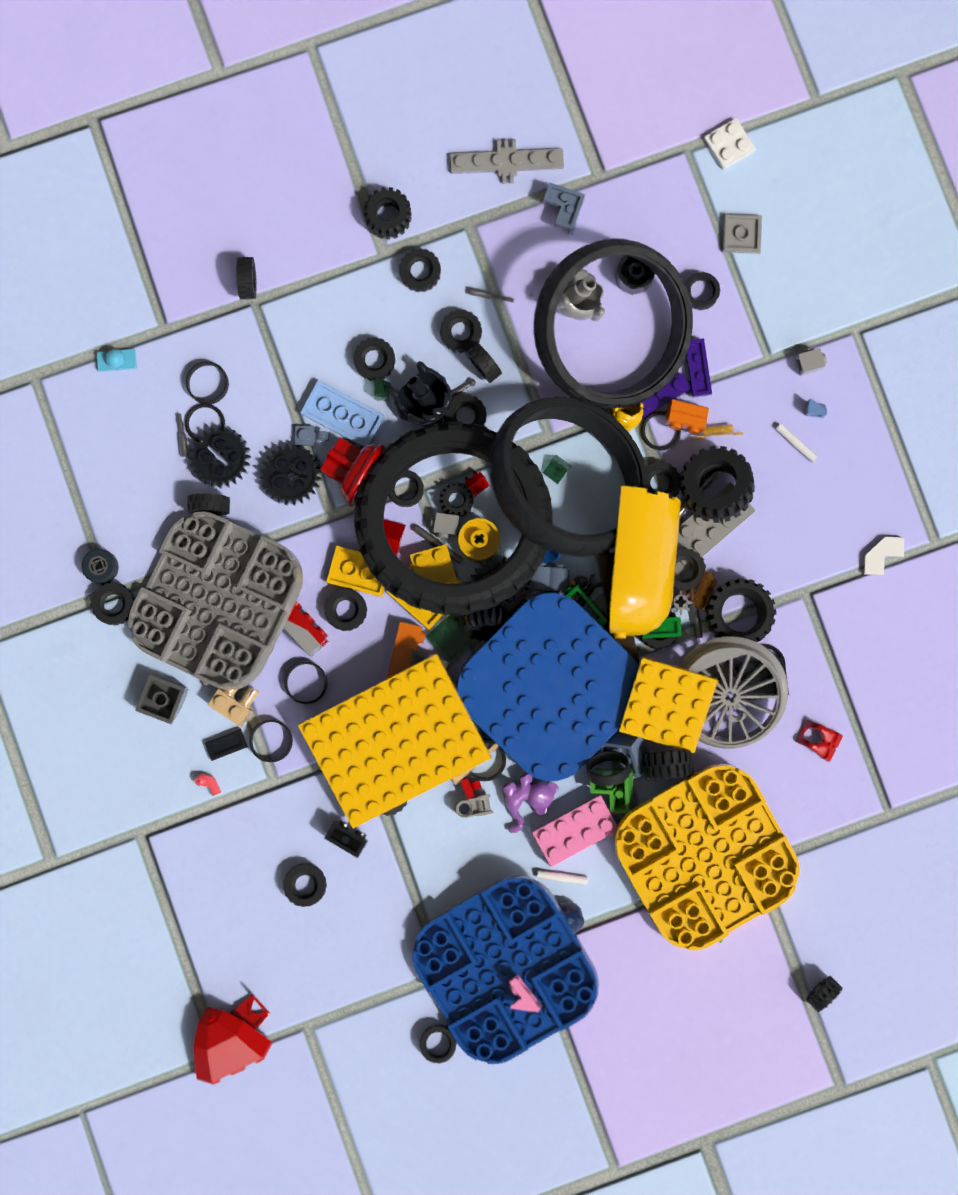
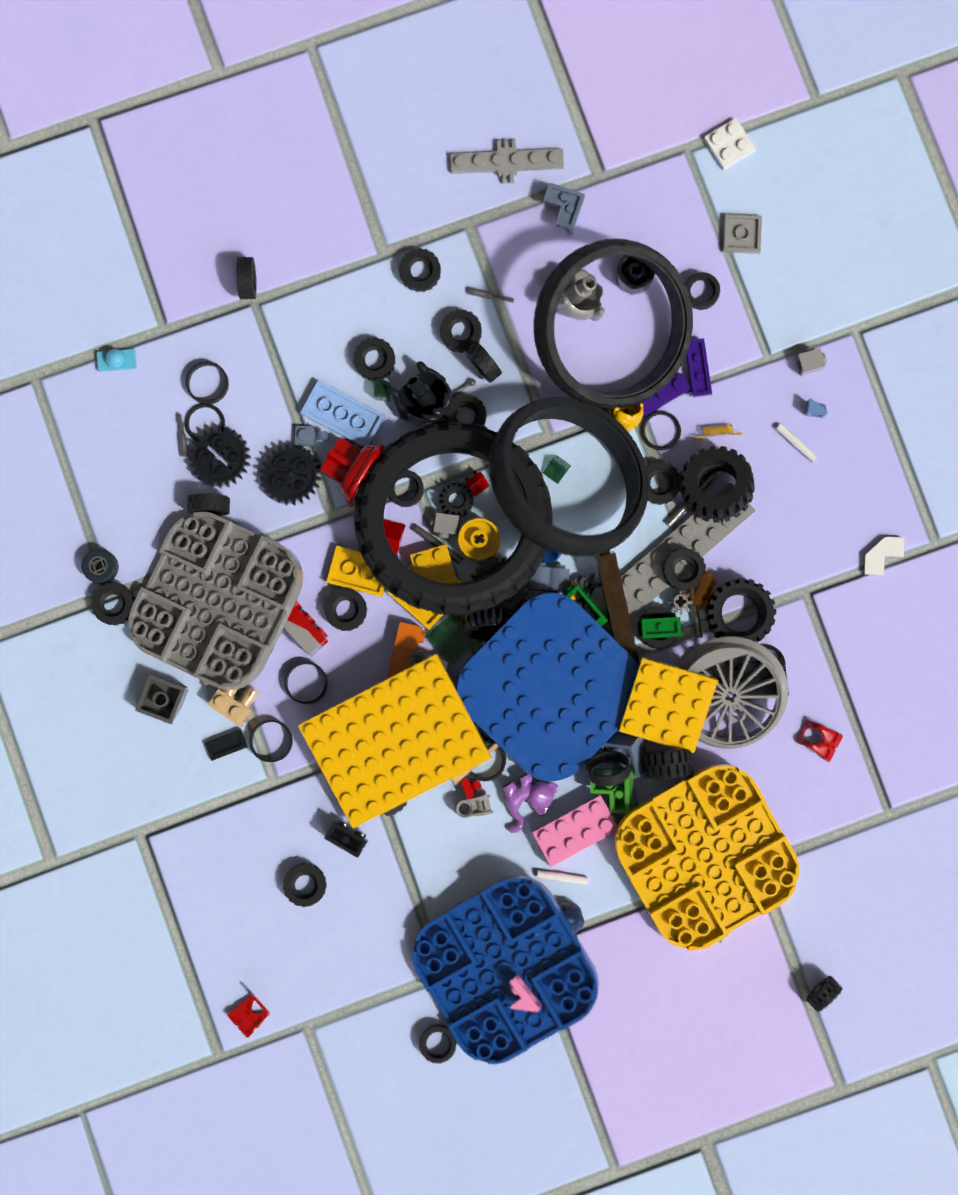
(208, 781): coral arm -> none
(225, 1046): red brick -> none
(384, 198): black tyre -> none
(644, 561): yellow panel -> none
(686, 416): orange brick -> none

